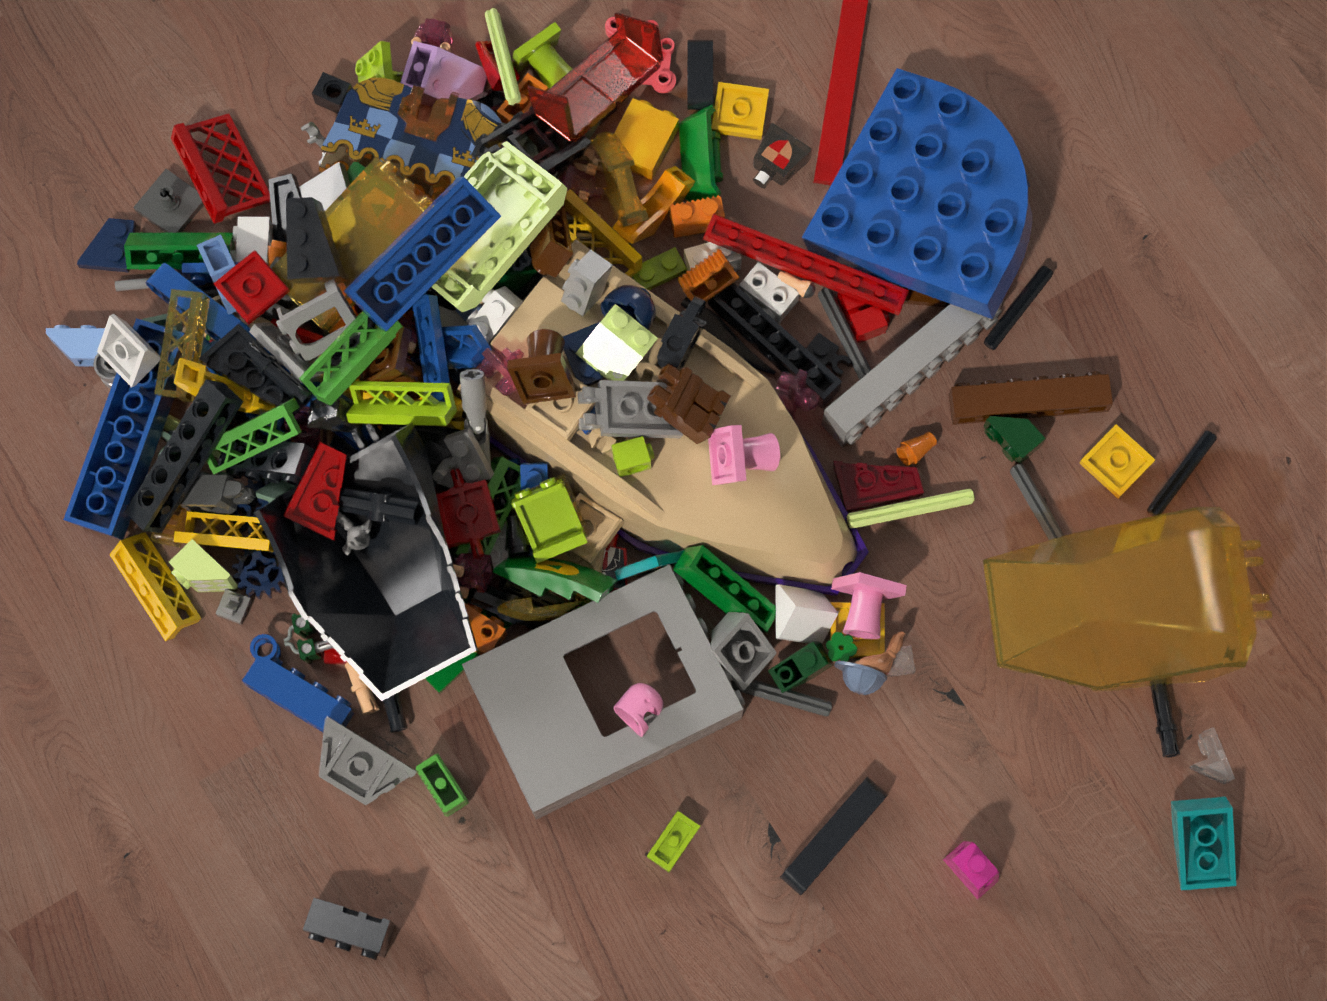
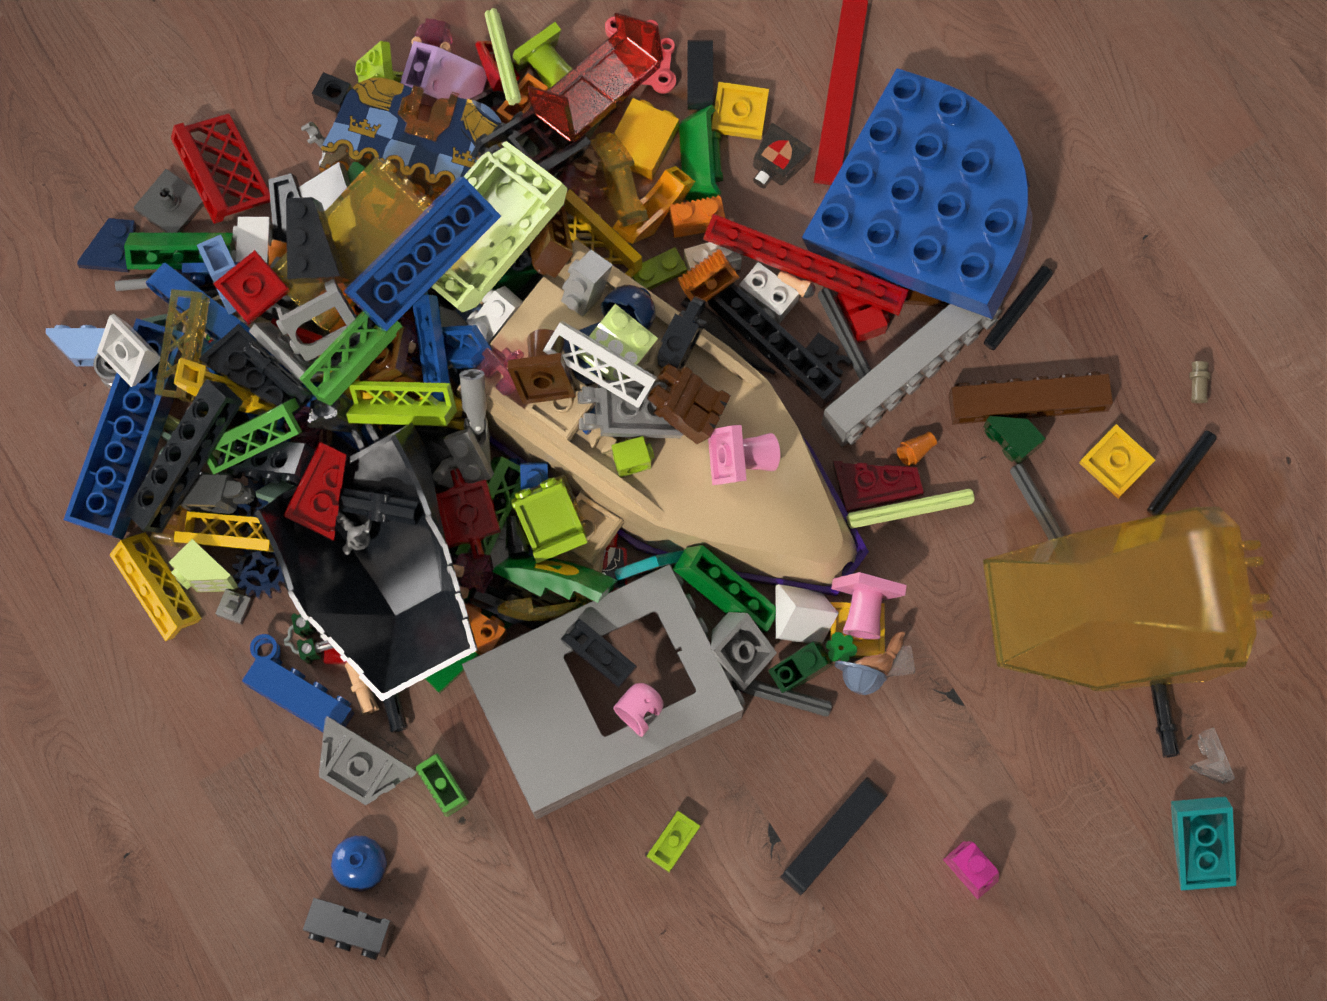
(358, 863): none -> blue cylinder
(599, 653): none -> black plate
(606, 355): none -> white fence
(794, 394): clear pink hips -> none
(1199, 381): none -> dark tan pin

